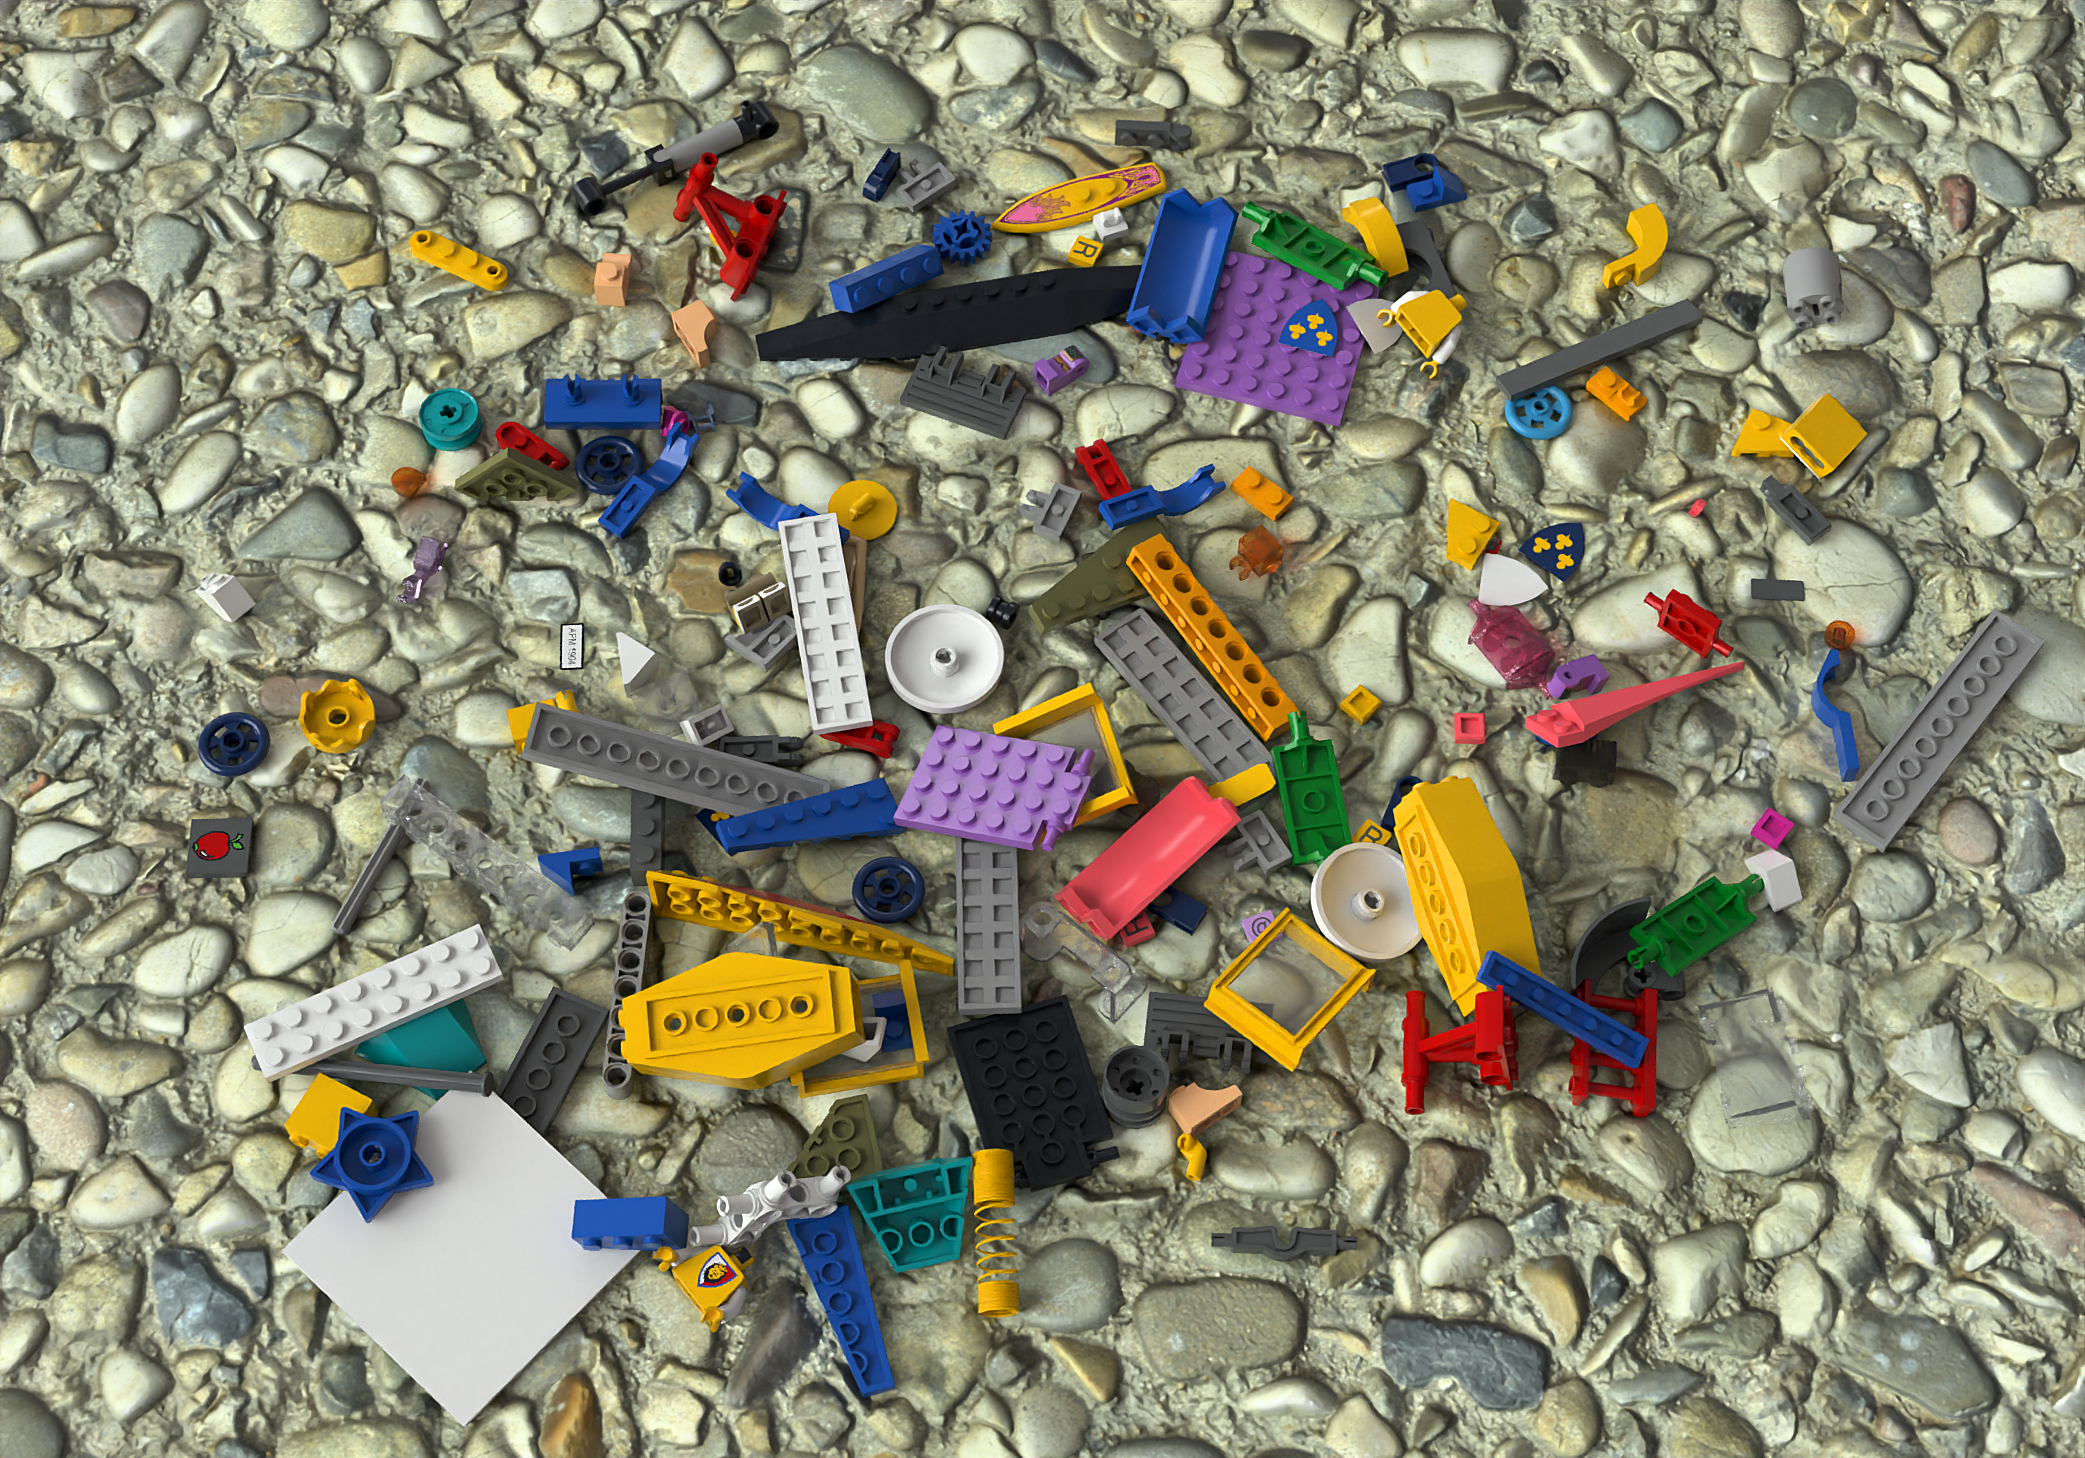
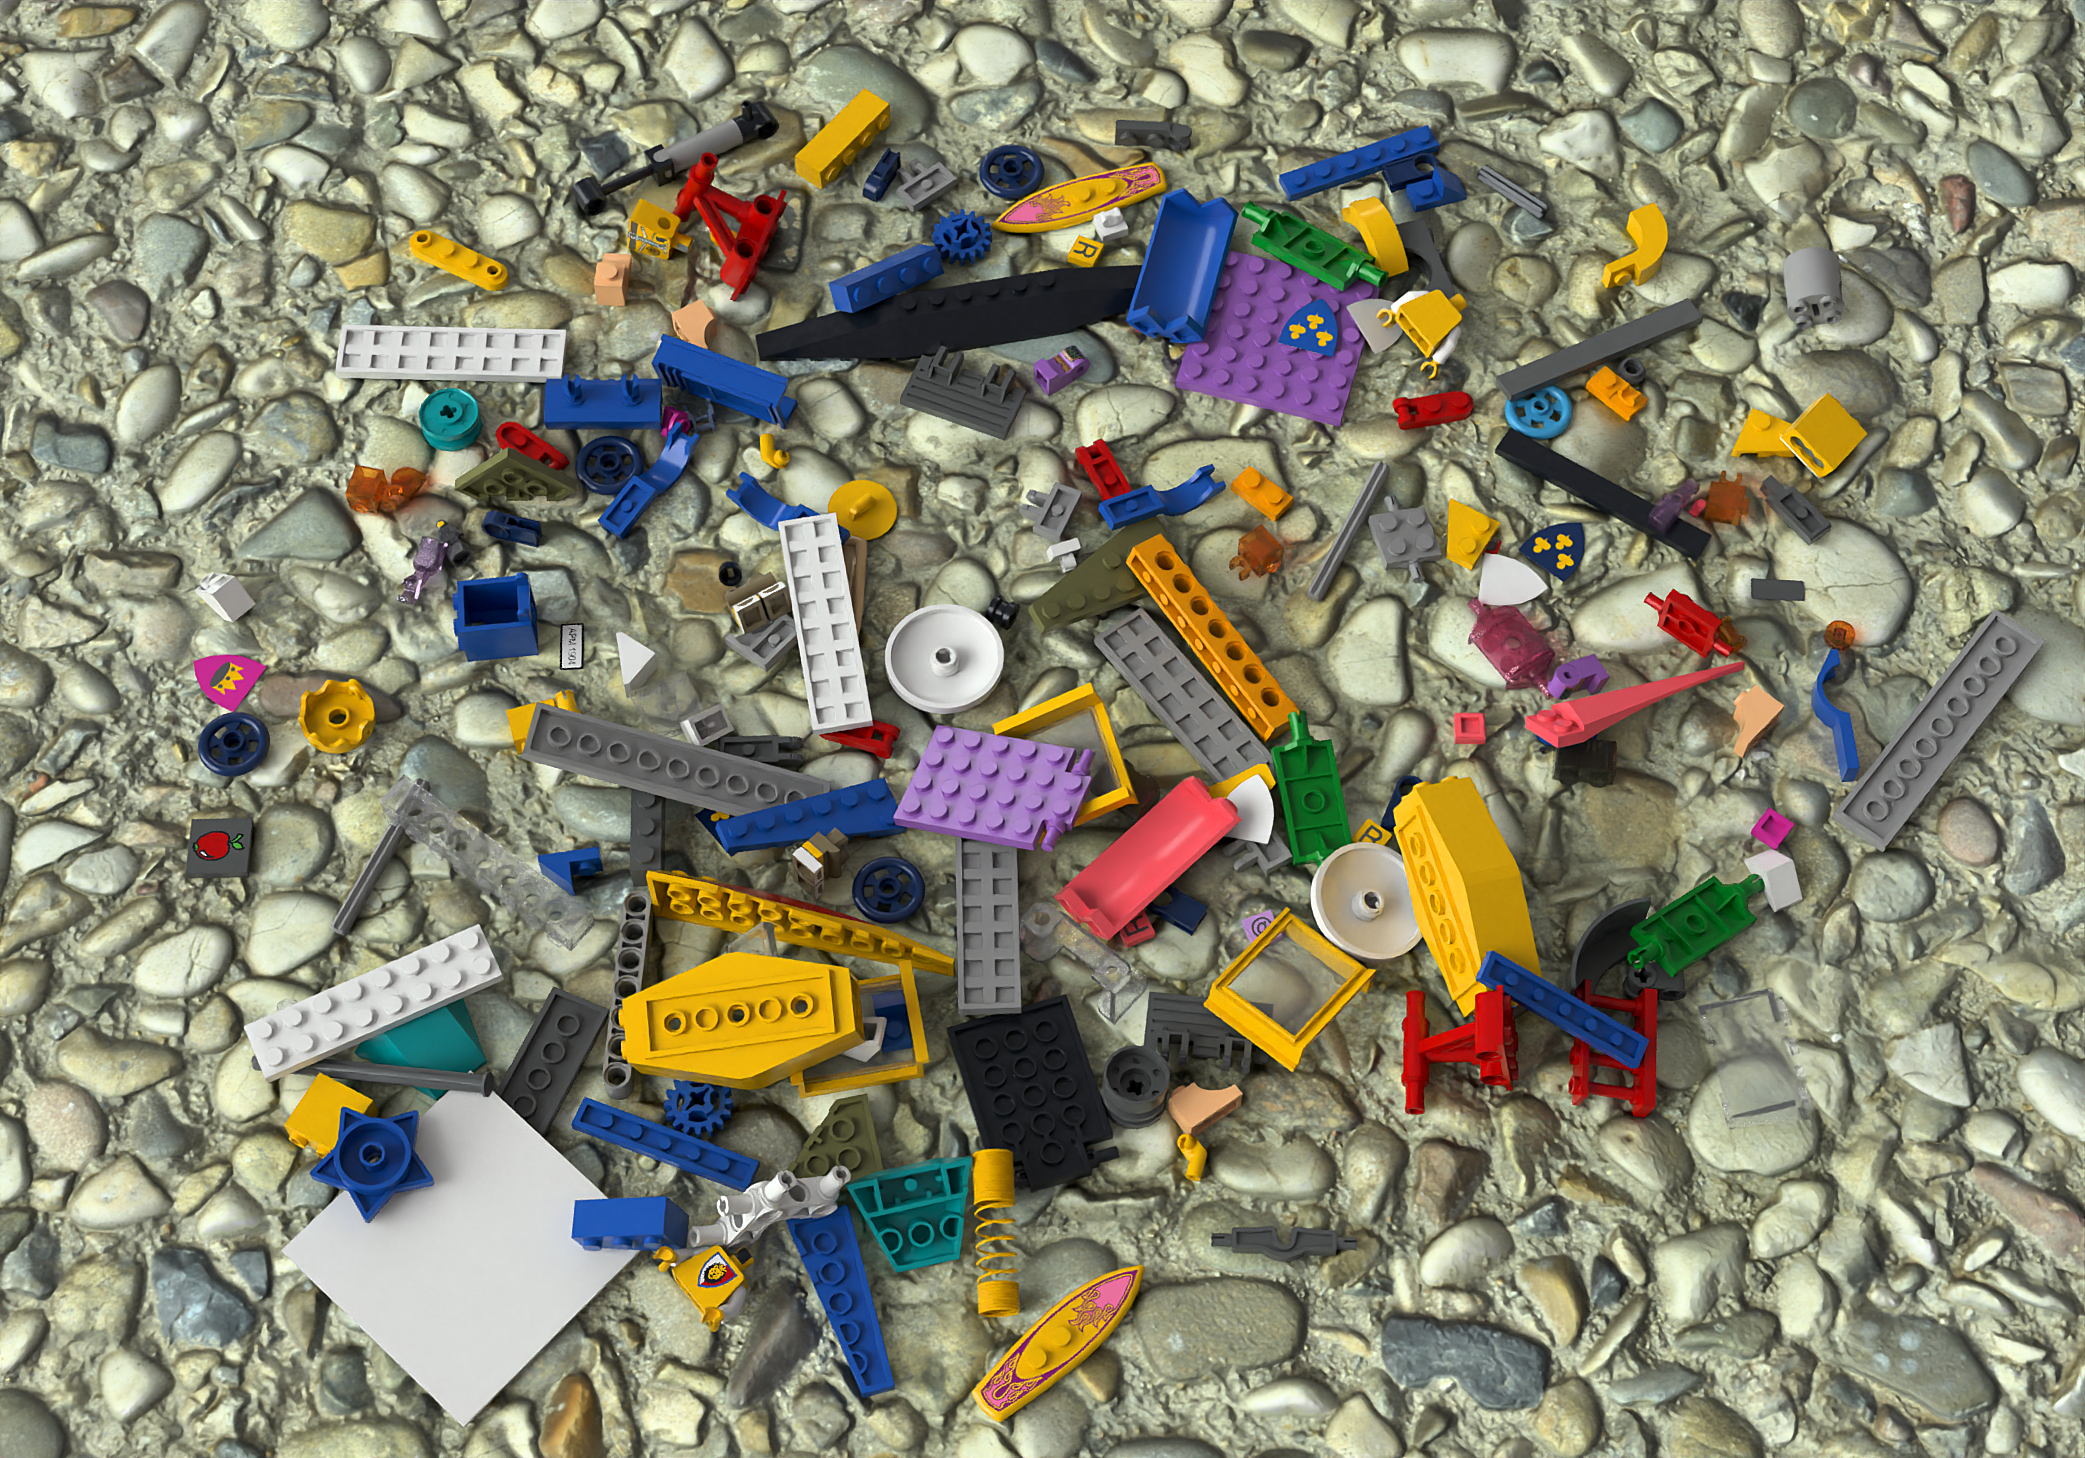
(227, 678): none -> dark pink sticker
(368, 490): none -> clear orange brick
(451, 353): none -> white plate
(458, 552): none -> dark grey piece
(507, 616): none -> blue container
(512, 528): none -> dark blue piece
(656, 231): none -> yellow torso
(665, 1145): none -> blue plate
(698, 1118): none -> blue gear
(724, 380): none -> blue piece
(771, 456): none -> yellow arm
(819, 859): none -> dark tan hips
(843, 139): none -> yellow brick
(1015, 165): none -> dark blue plate
(1058, 1342): none -> yellow piece
(1065, 553): none -> white tile
(1254, 809): none -> white sticker
(1348, 531): none -> light grey axle
(1356, 163): none -> blue plate
(1361, 705): yellow tile -> none
(1404, 538): none -> light grey plate
(1433, 409): none -> red plate
(1513, 191): none -> axle
(1599, 492): none -> black tile
(1631, 365): none -> dark grey plate
(1671, 506): none -> clear purple piece
(1726, 501): none -> clear orange brick
(1730, 634): none -> clear orange bush
(1756, 715): none -> light nougat arch

